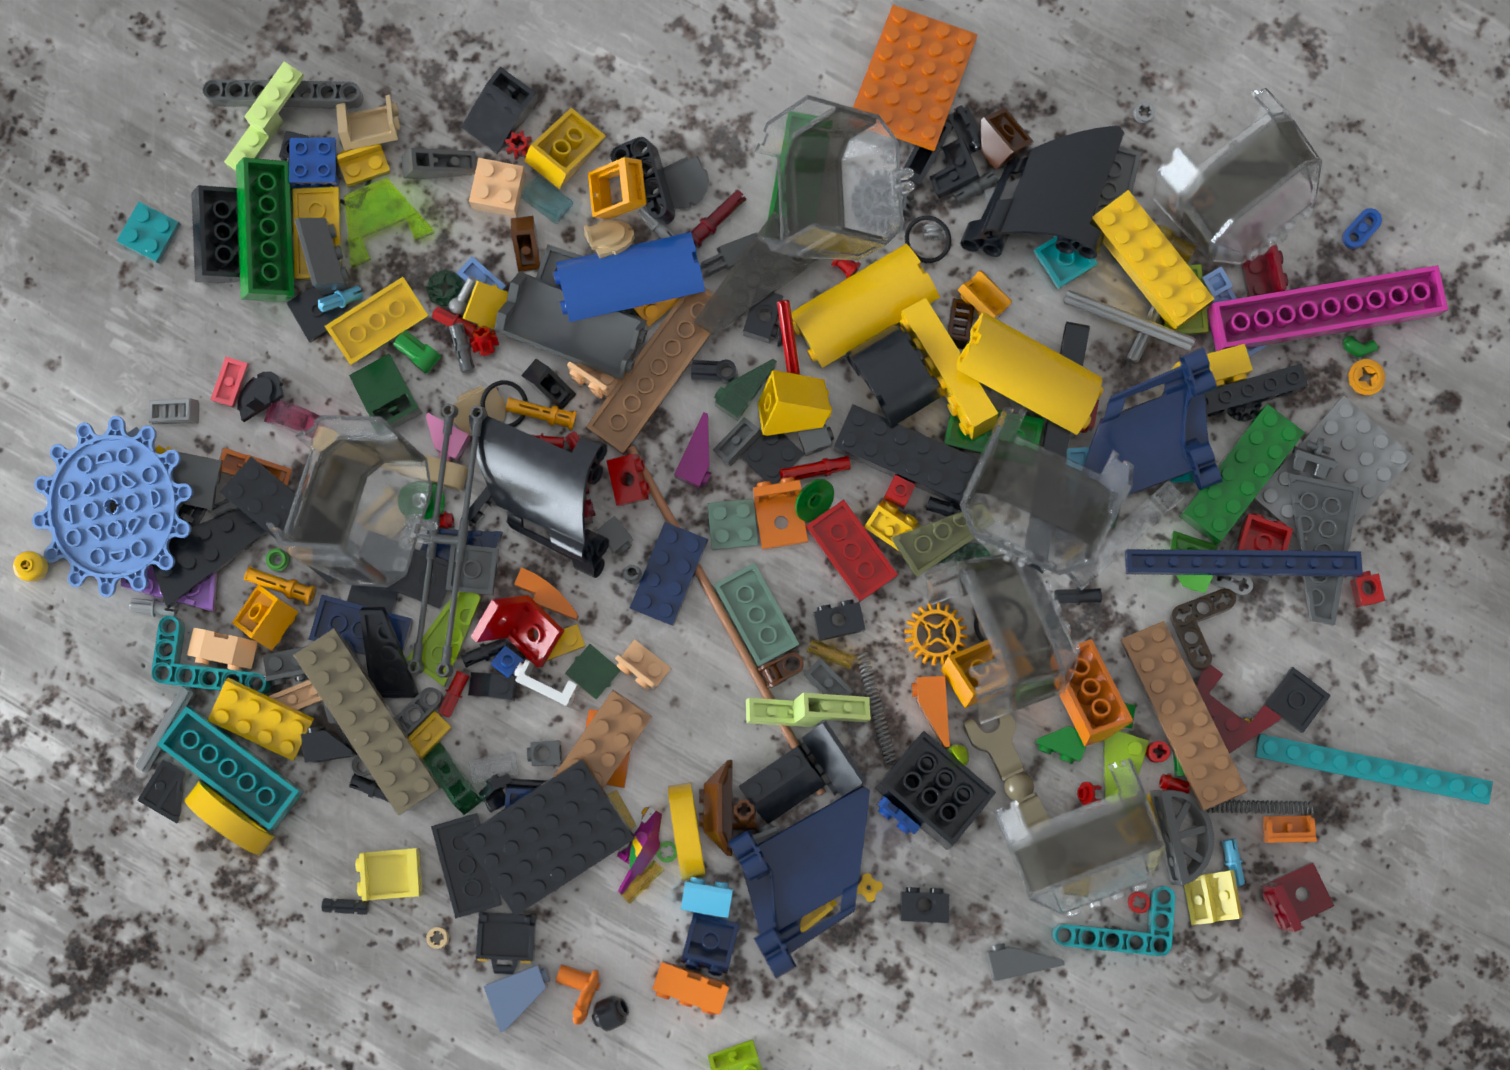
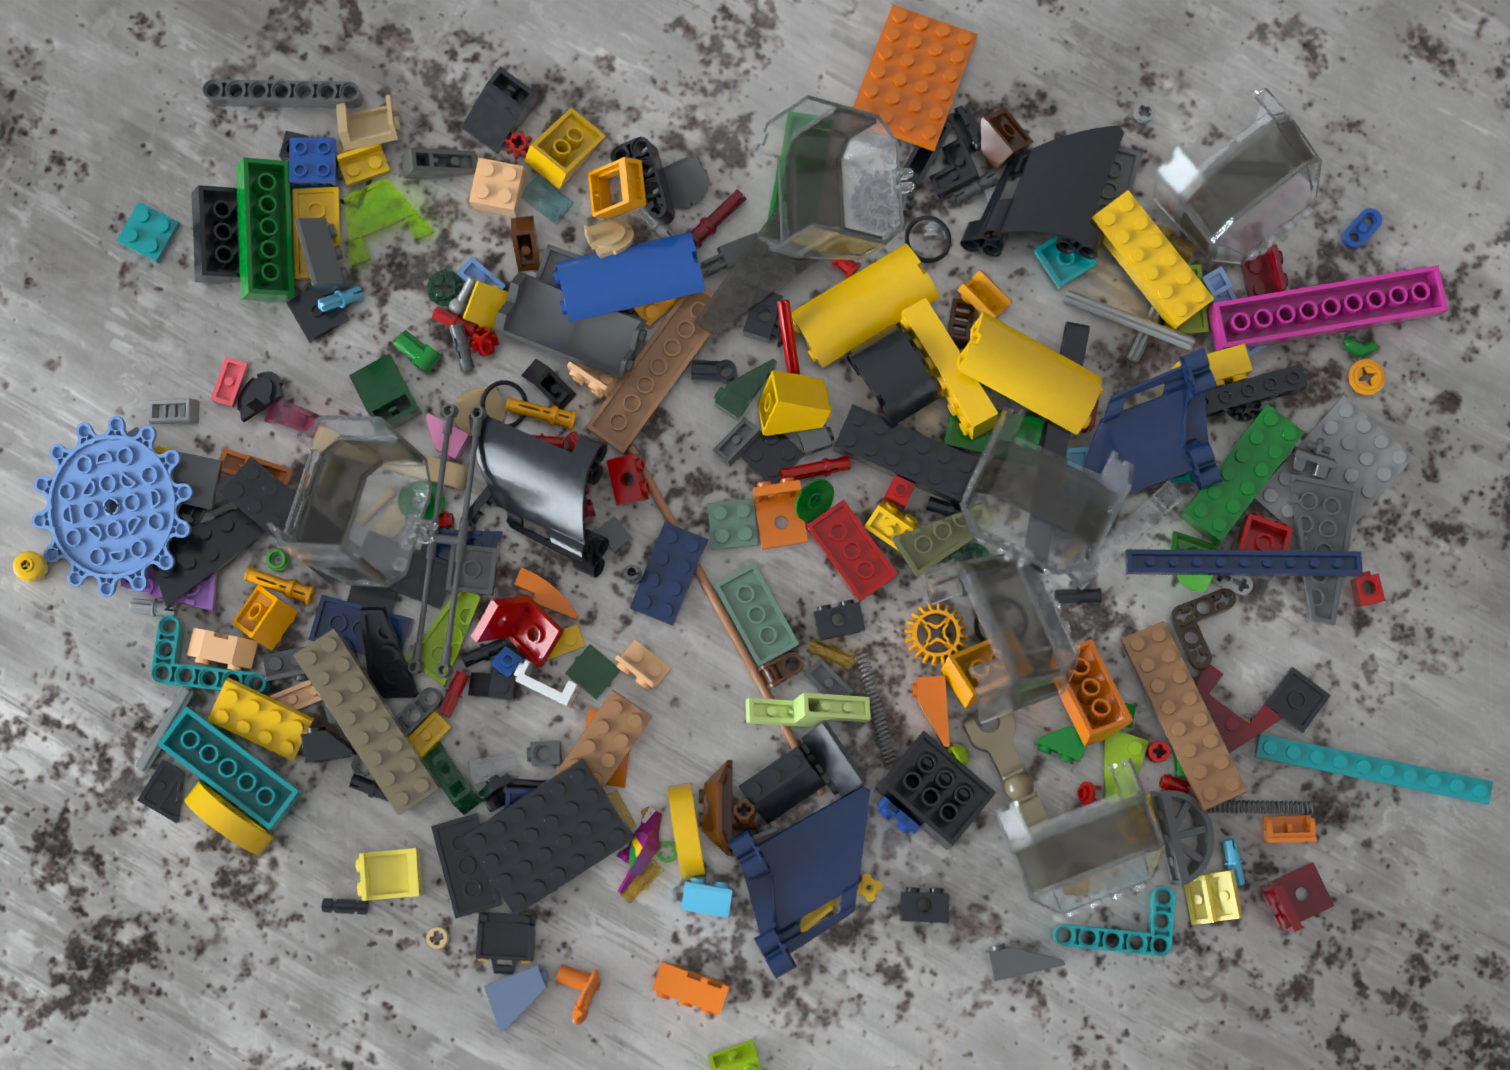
(264, 115): yellowish green bracket -> none
(376, 320): yellow plate -> none
(610, 1013): black head -> none
(695, 461): magenta slope -> none
(709, 944): dark blue plate -> none
(1137, 909): red bush -> none

